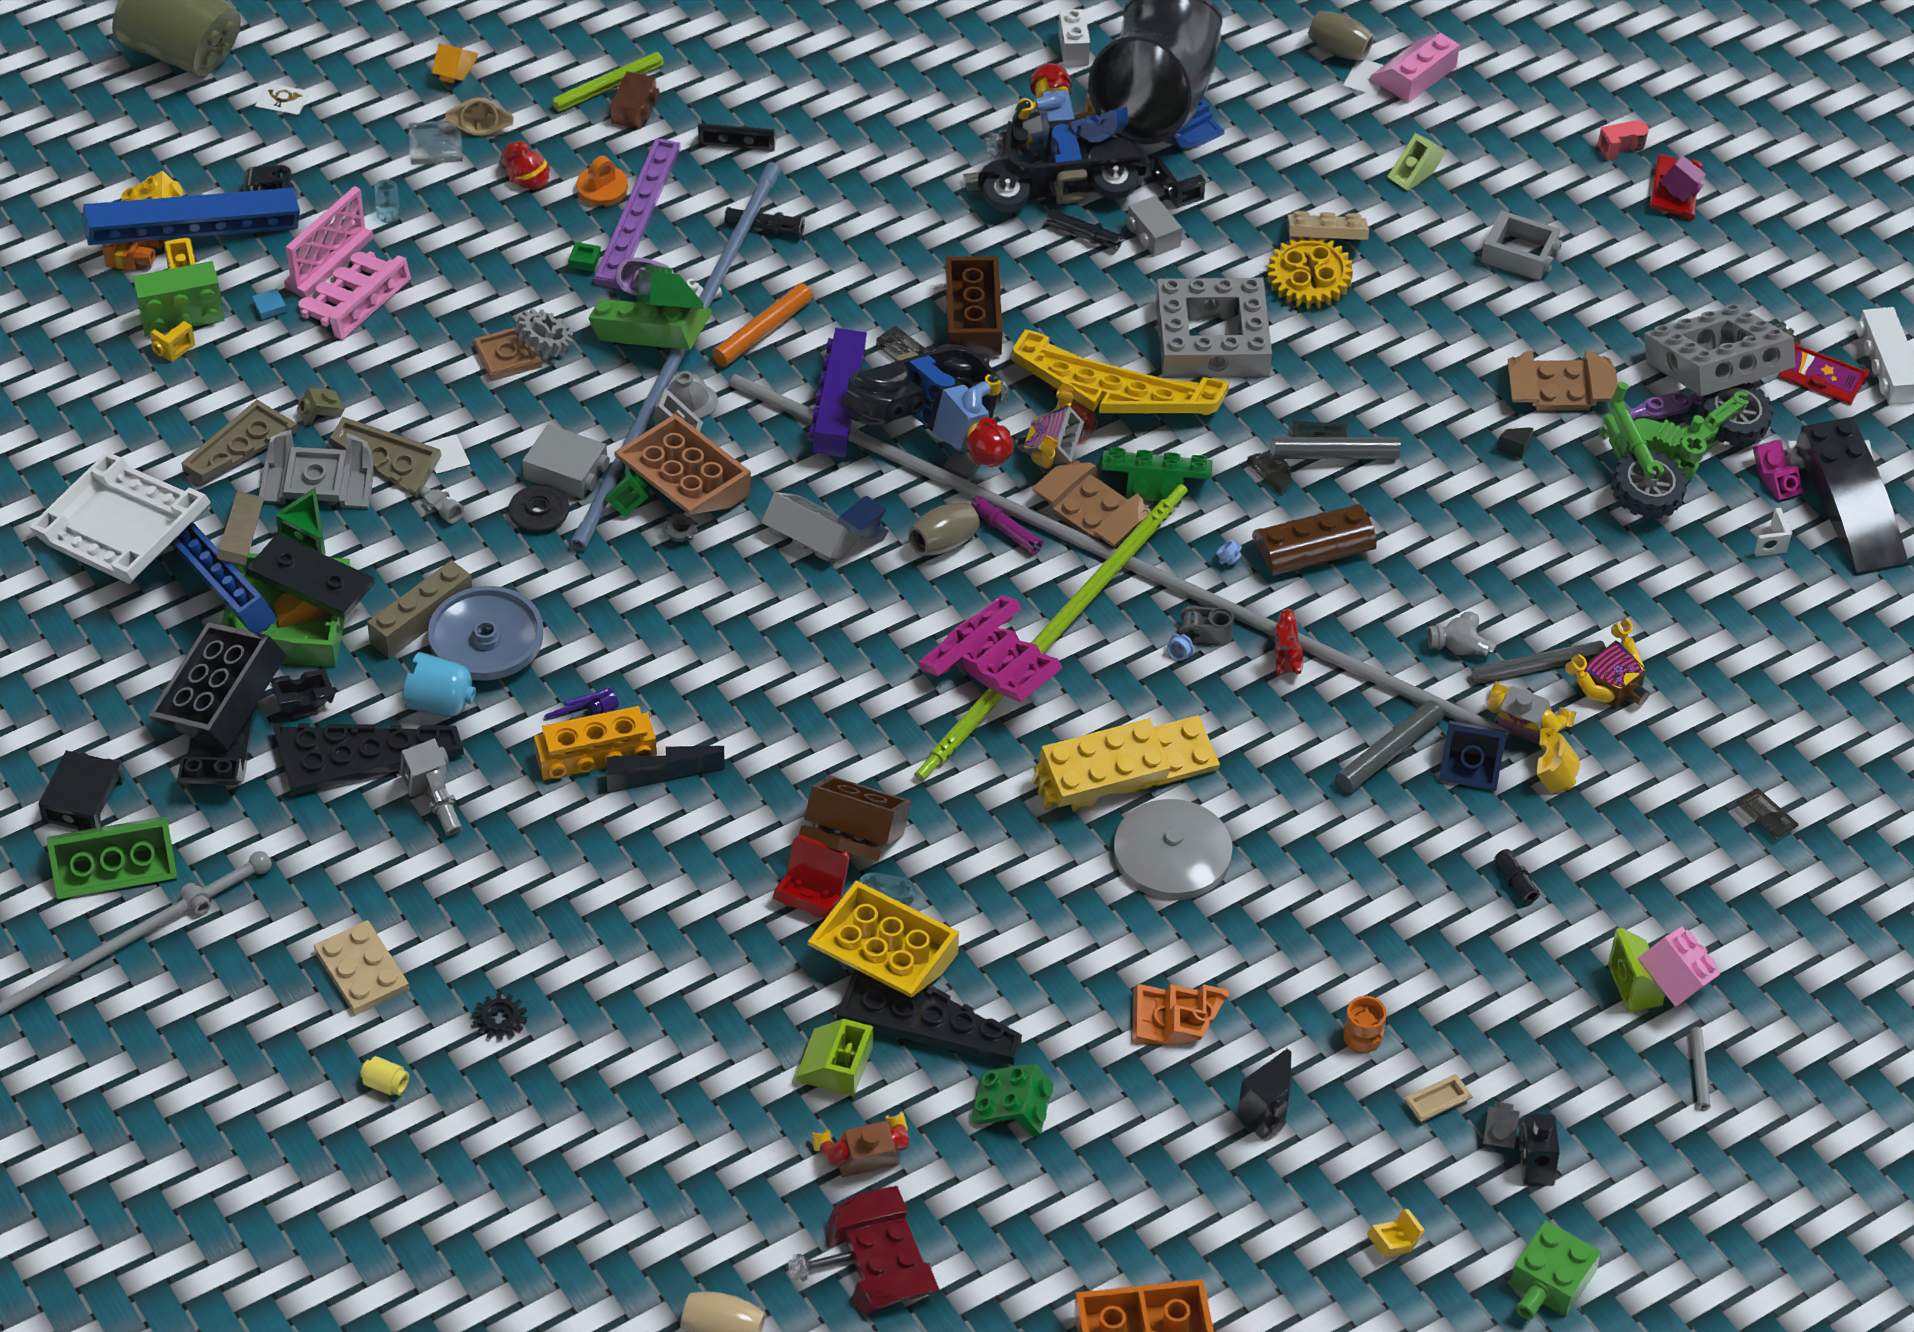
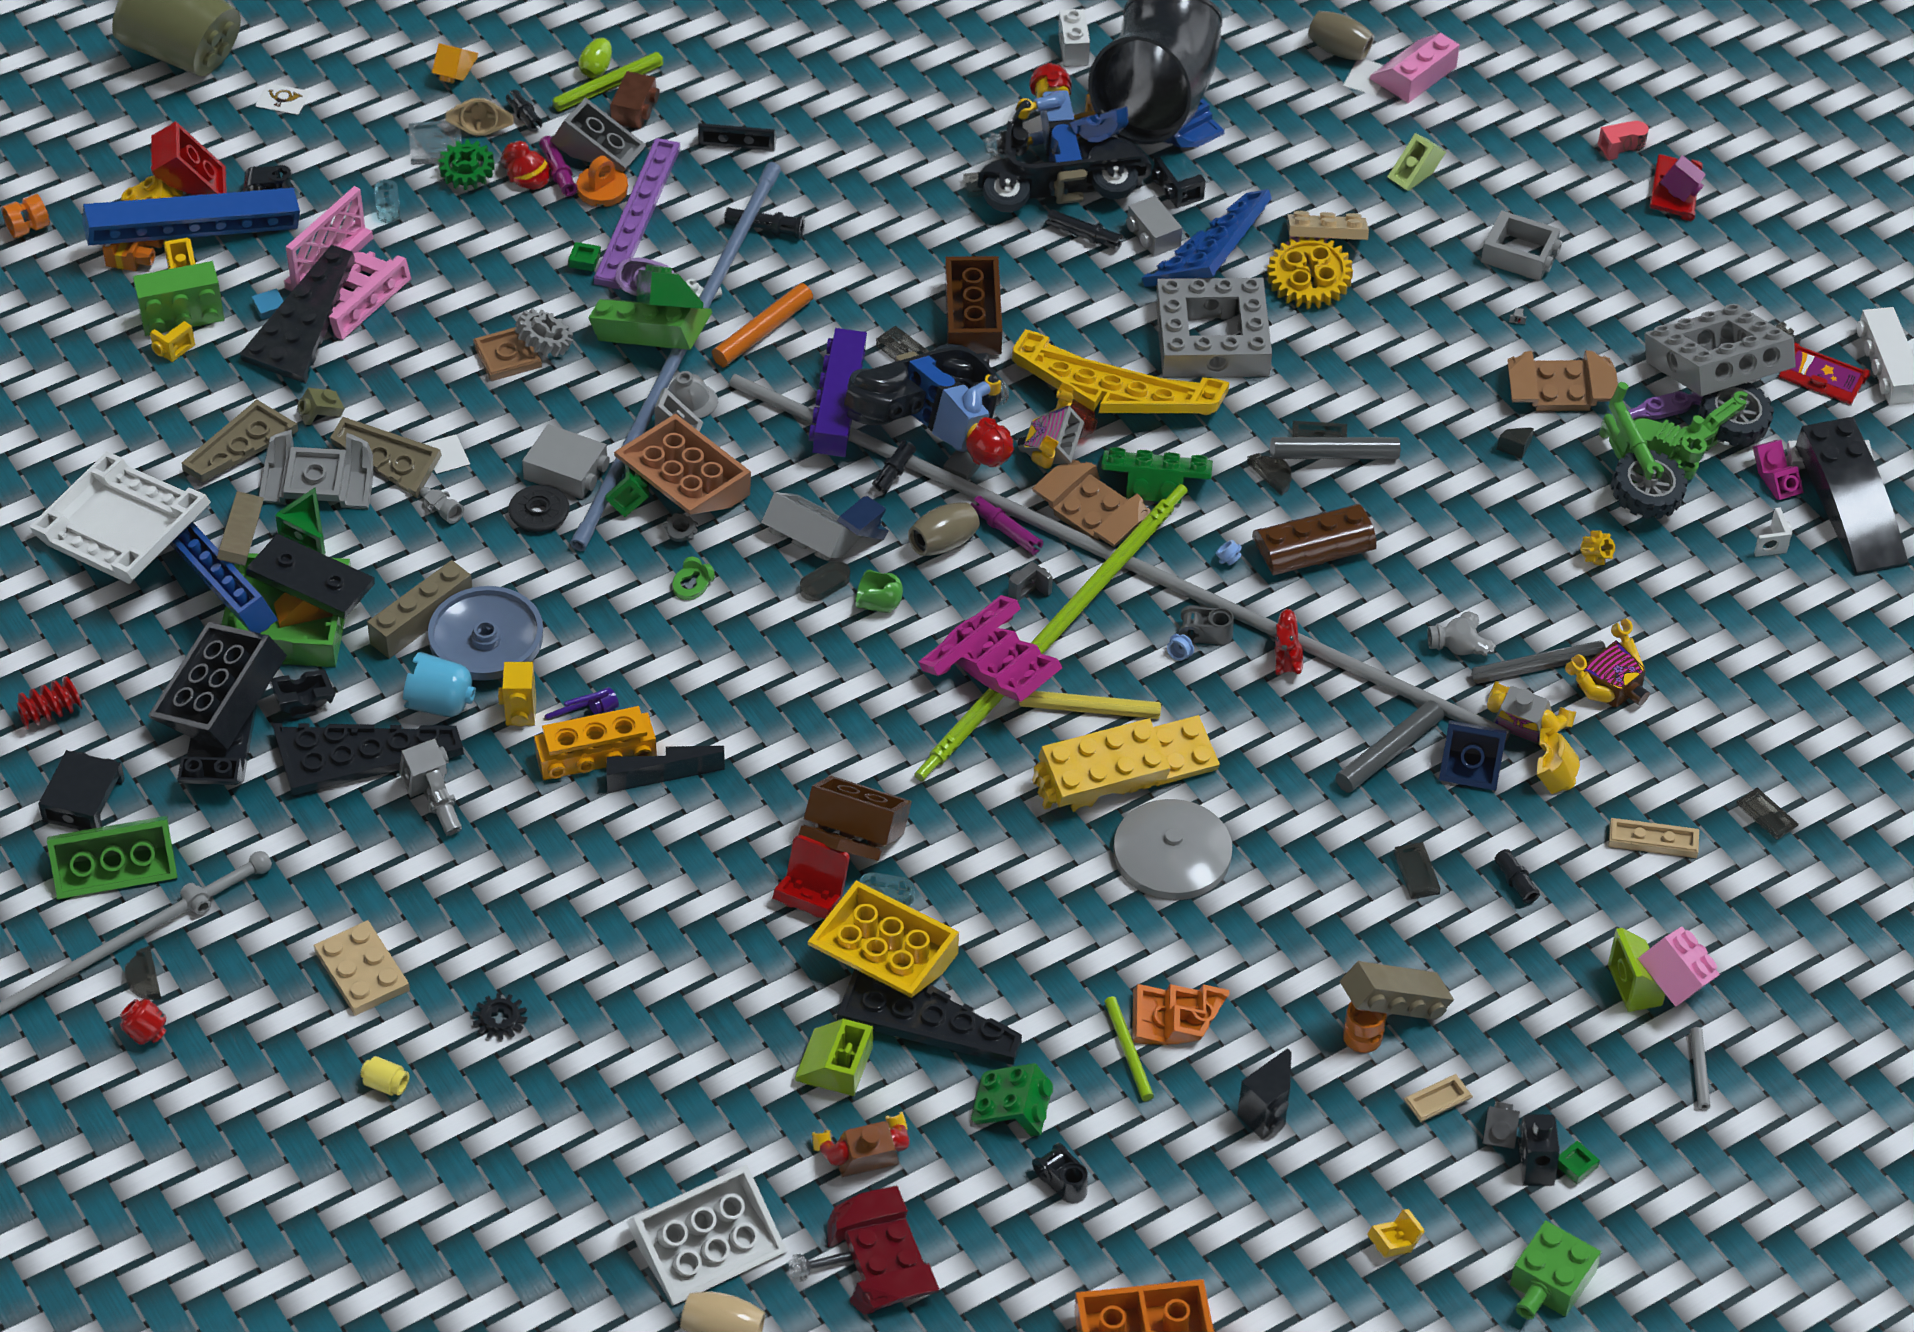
(33, 211): none -> orange wheel
(48, 701): none -> red piece
(141, 975): none -> clear smoke tile
(143, 1021): none -> red head
(185, 162): none -> red slope
(300, 323): none -> black wing
(466, 164): none -> green gear
(518, 693): none -> yellow brick
(524, 110): none -> black pin
(560, 172): none -> magenta pin
(593, 133): none -> dark grey slope
(595, 58): none -> lime animal
(691, 567): none -> bright green piece
(707, 1235): none -> white slope
(824, 581): none -> clear smoke tile
(879, 591): none -> bright green hair
(894, 466): none -> black pin
(1028, 579): none -> flat silver bracket
(1060, 1169): none -> black piece
(1092, 704): none -> light yellow axle
(1129, 1048): none -> lime bar
(1208, 251): none -> blue wing
(1396, 990): none -> dark tan brick
(1417, 870): none -> clear smoke tile
(1518, 317): none -> light grey piece
(1577, 1162): none -> green plate
(1597, 547): none -> yellow gear
(1654, 838): none -> tan tile

